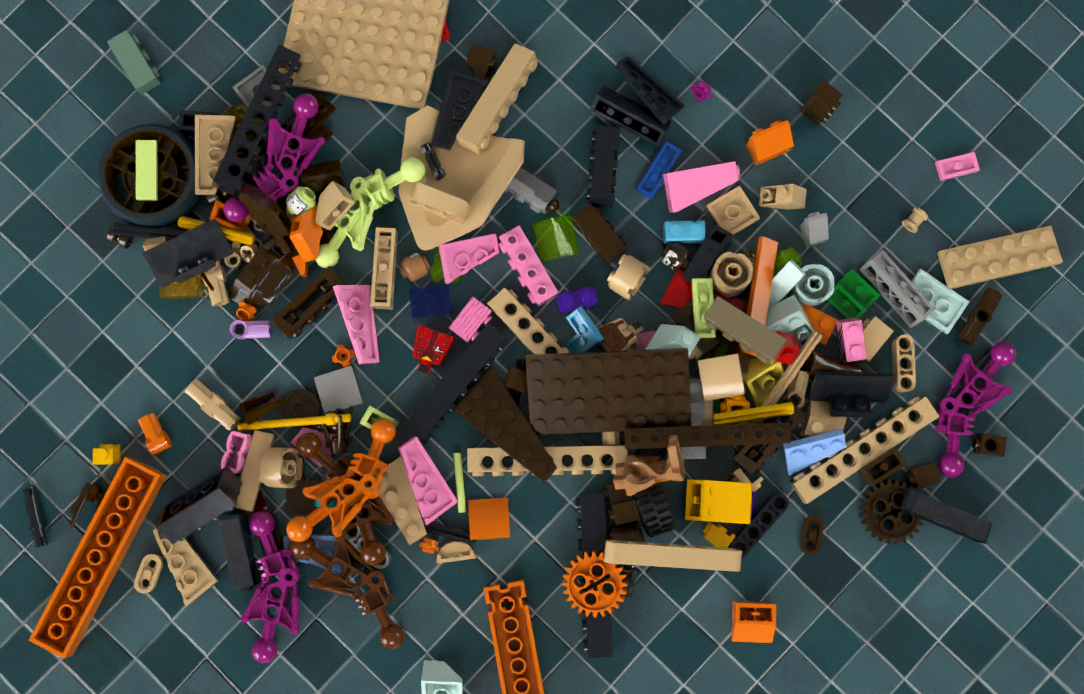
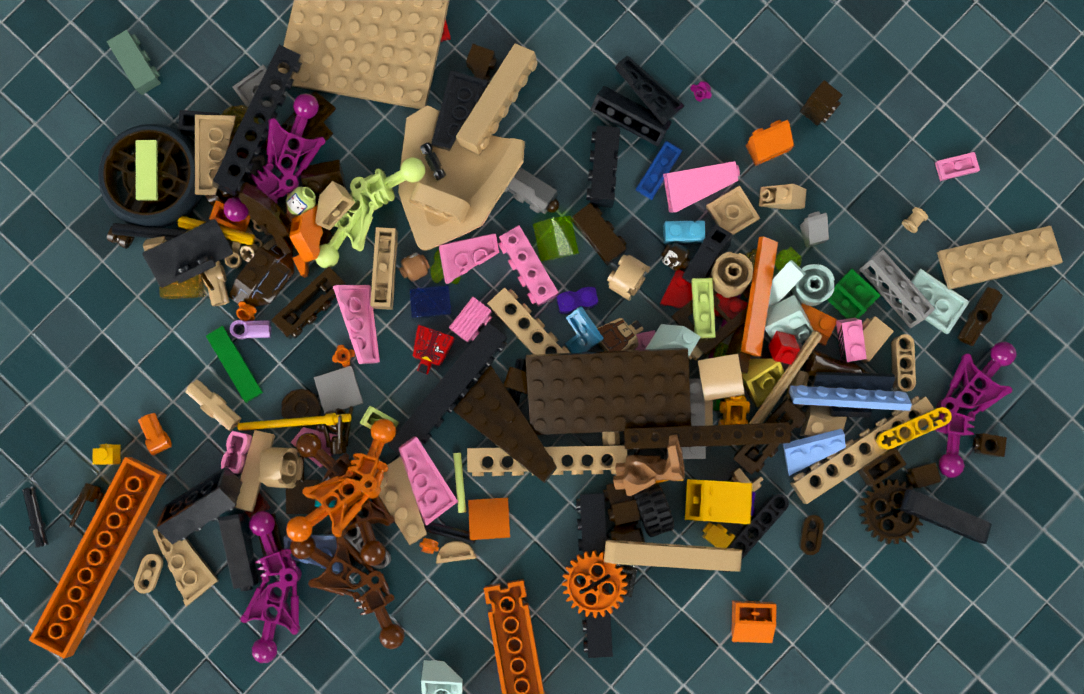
(234, 364): none -> green tile
(255, 408): dark brown slope -> none
(745, 330): dark tan brick -> none
(754, 413): yellow axle -> none
(850, 397): none -> light blue plate
(913, 427): none -> yellow beam

